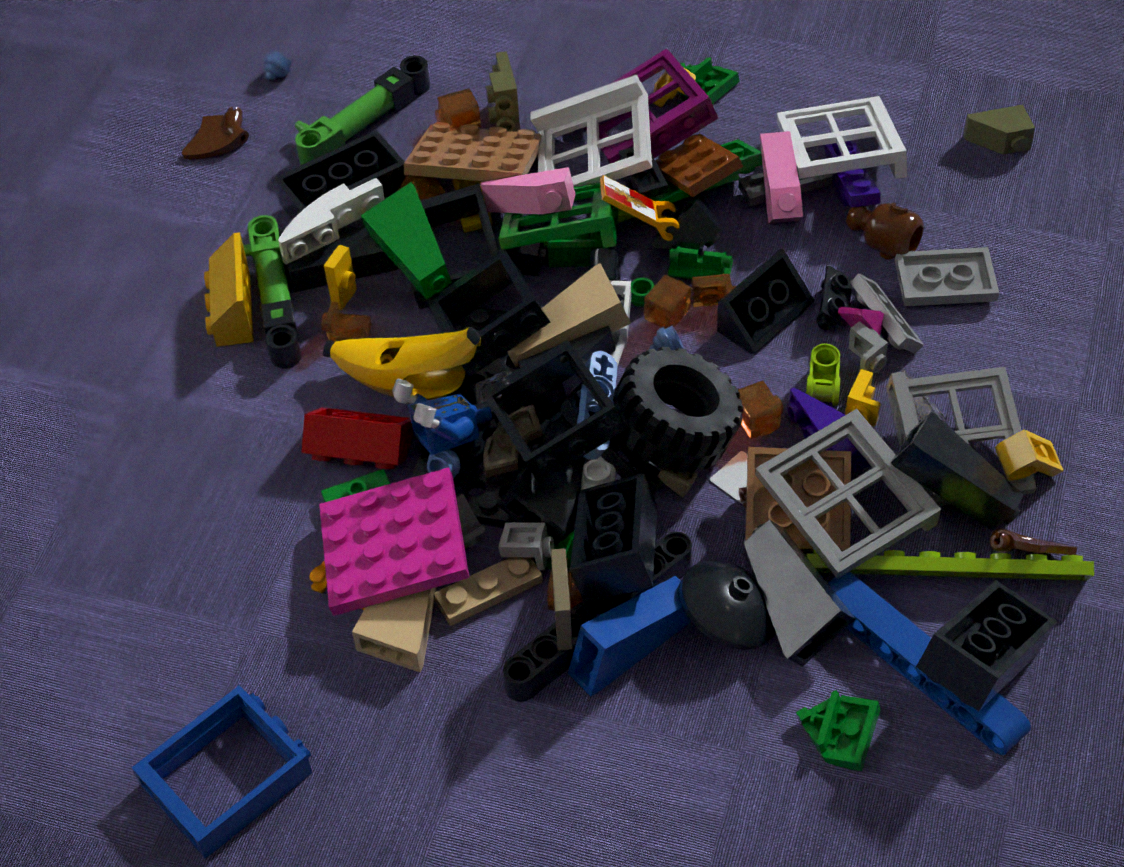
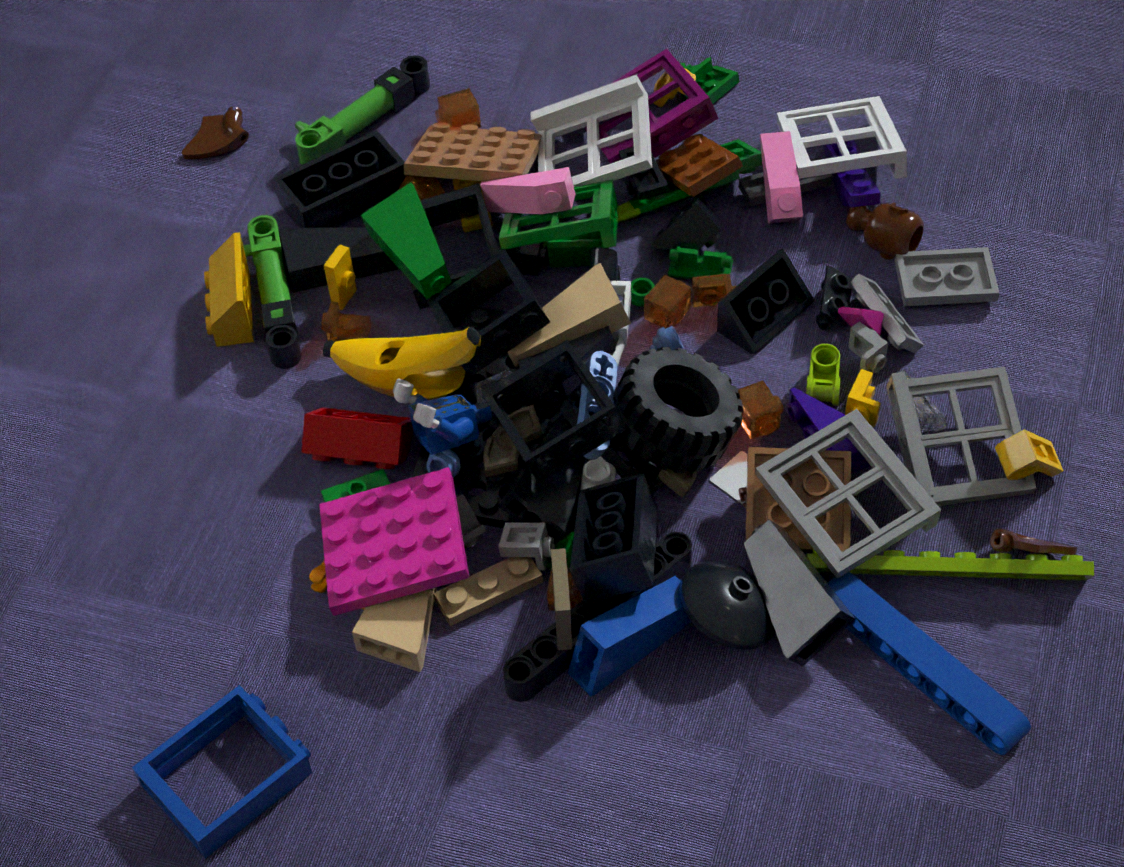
(276, 66): medium blue plate -> none
(320, 221): white slope -> none
(503, 95): olive plate -> none
(638, 205): flag -> none
(841, 729): green slope -> none
(957, 473): black slope -> none
(986, 645): black brick -> none
(1001, 129): olive slope -> none

